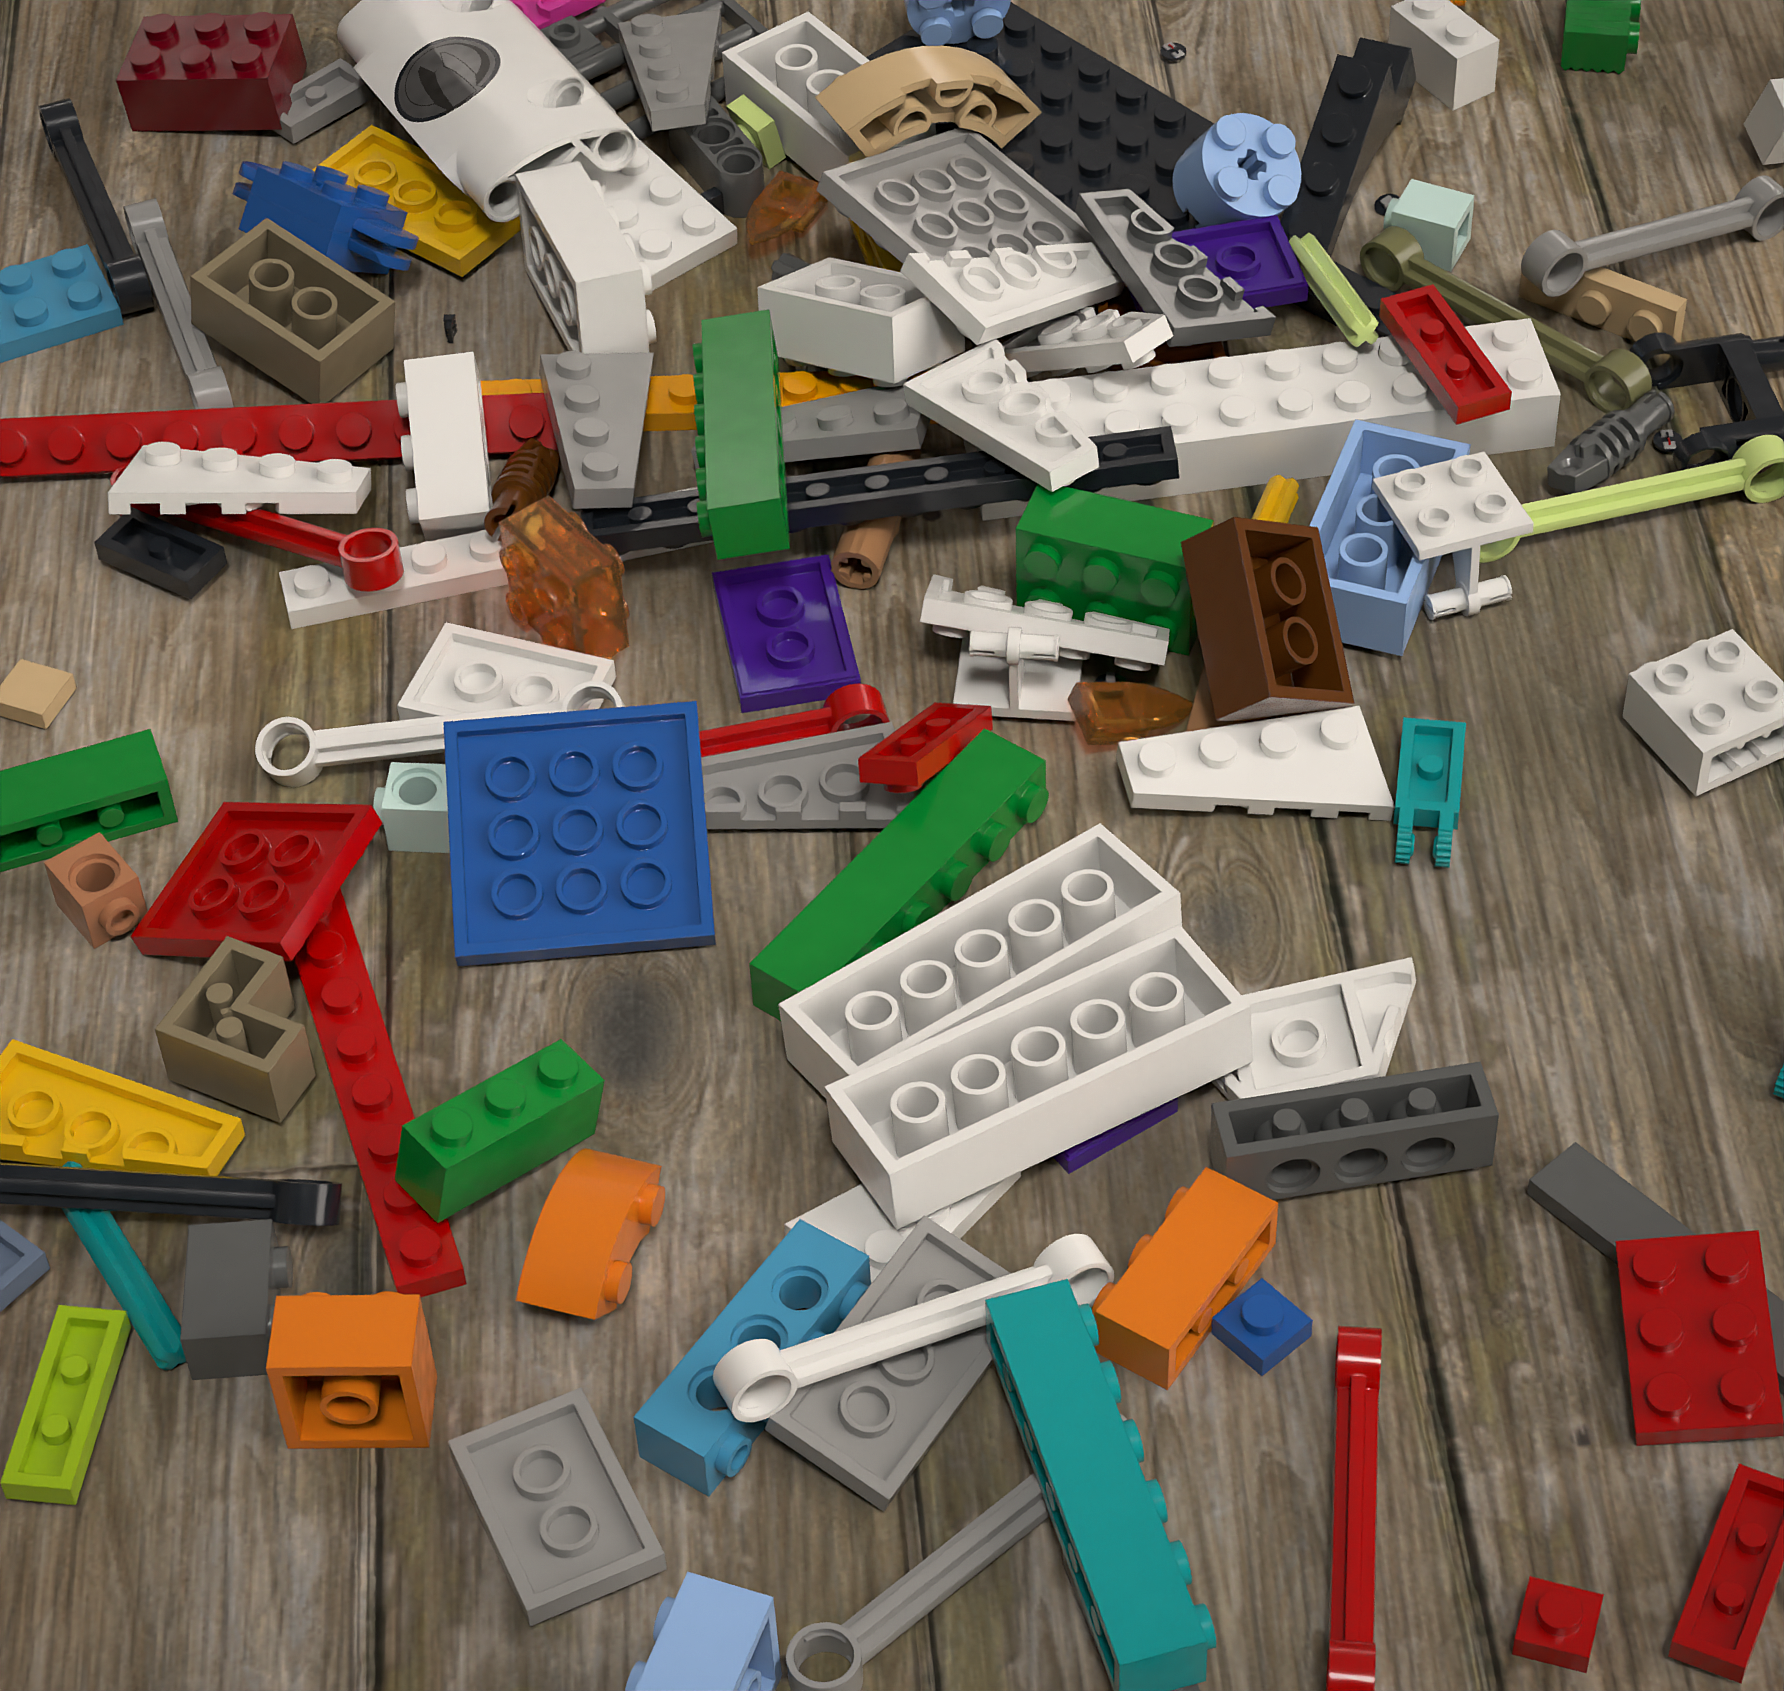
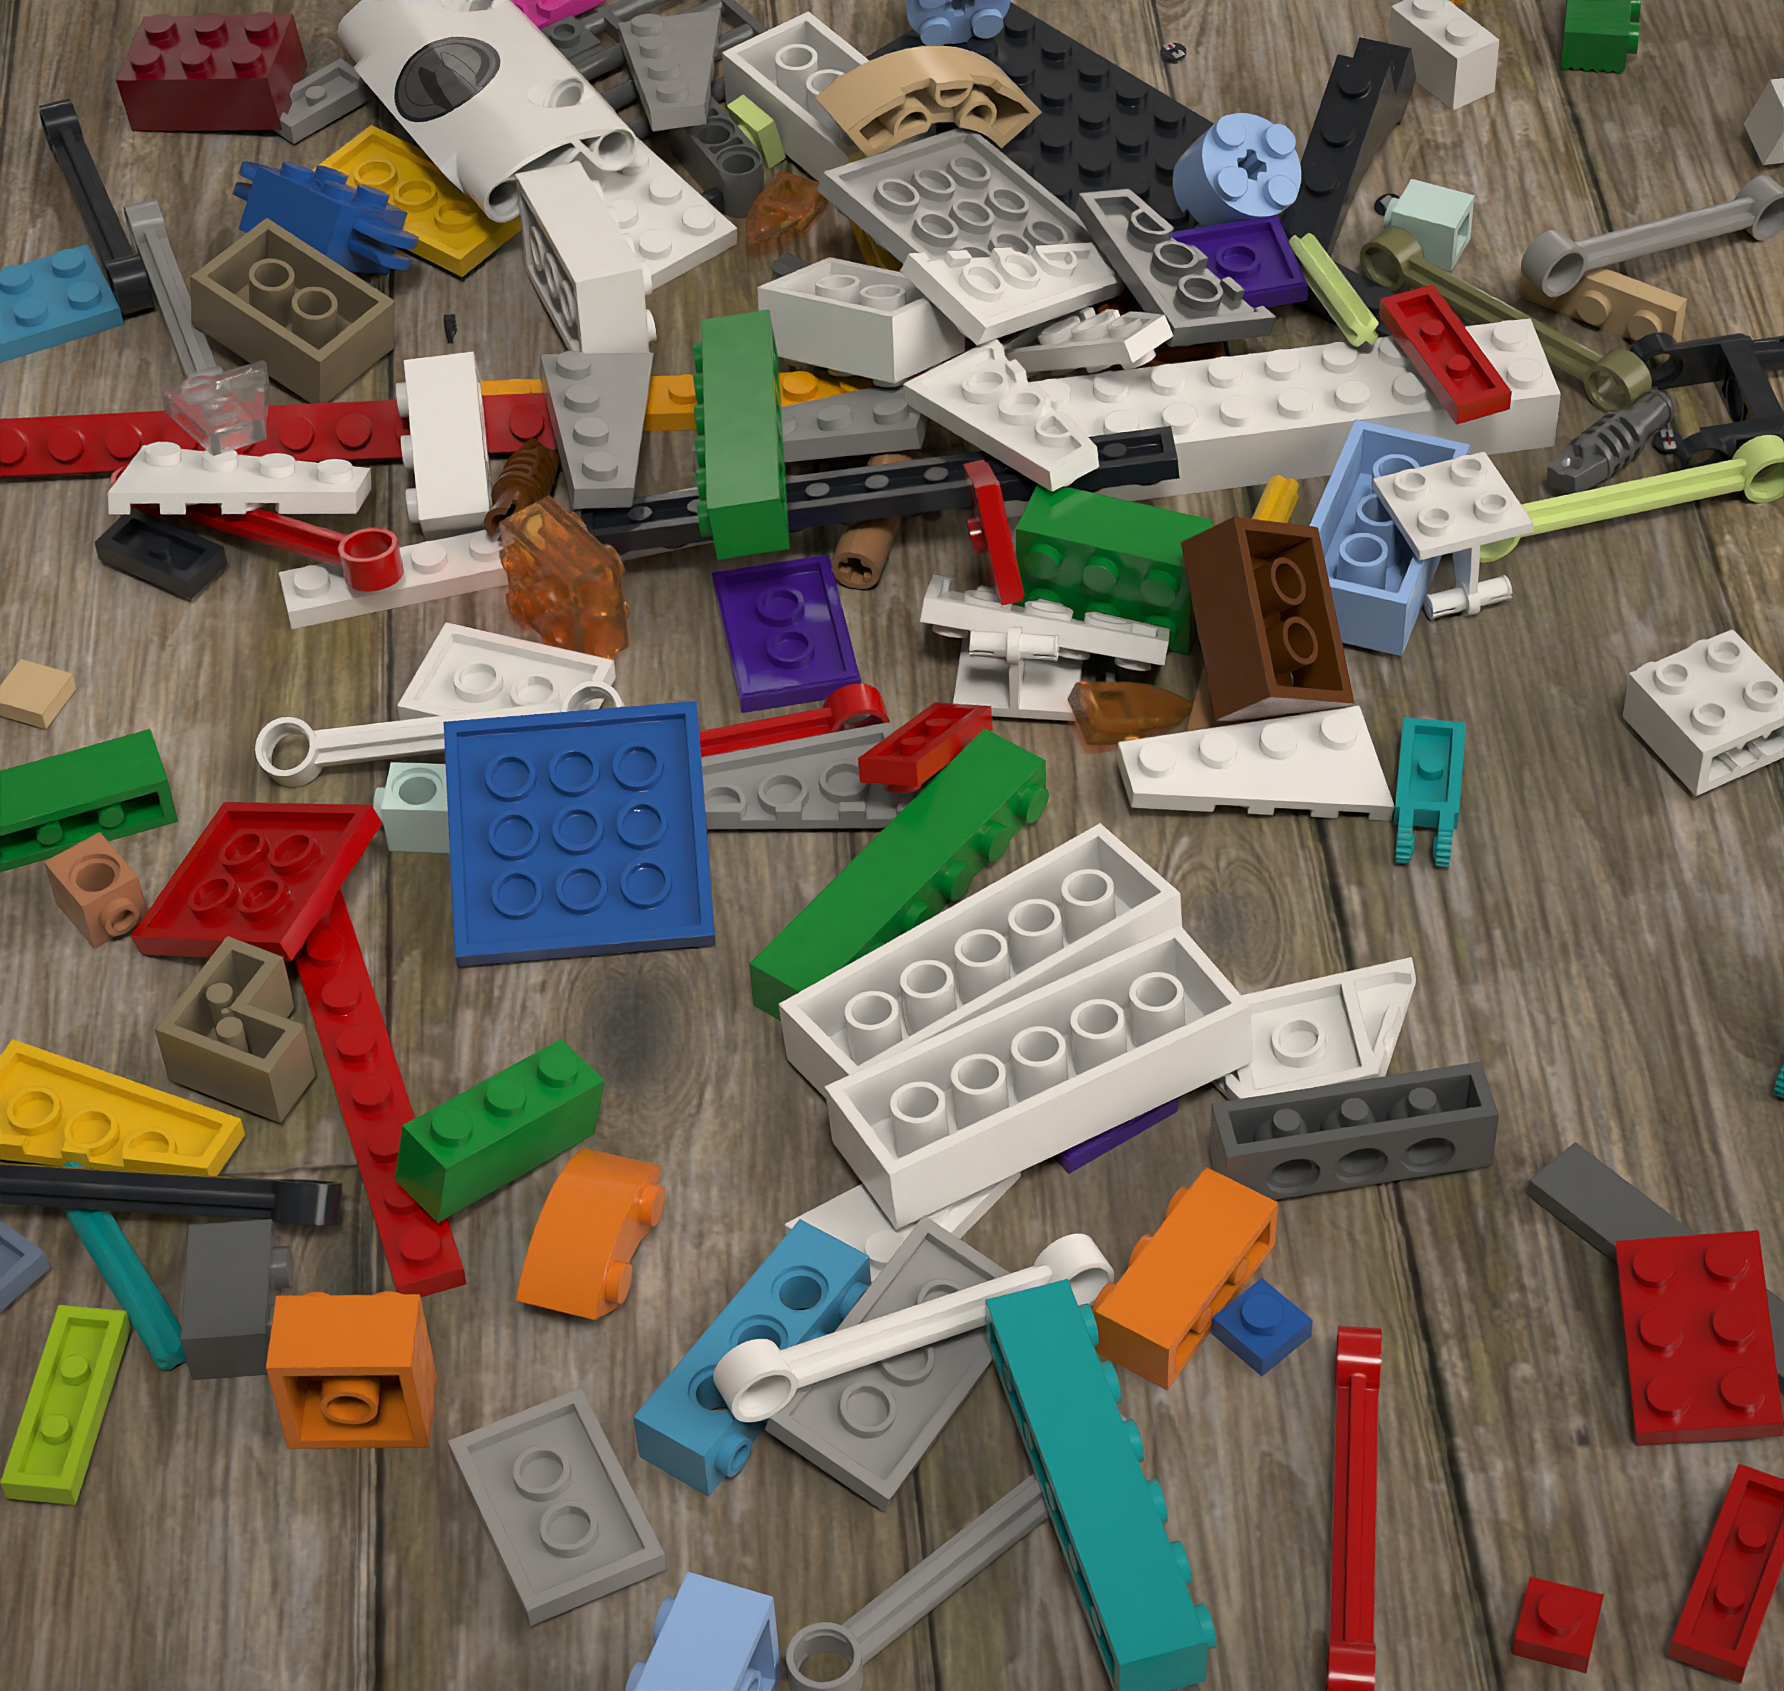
(222, 408): none -> clear wing
(991, 532): none -> red plate

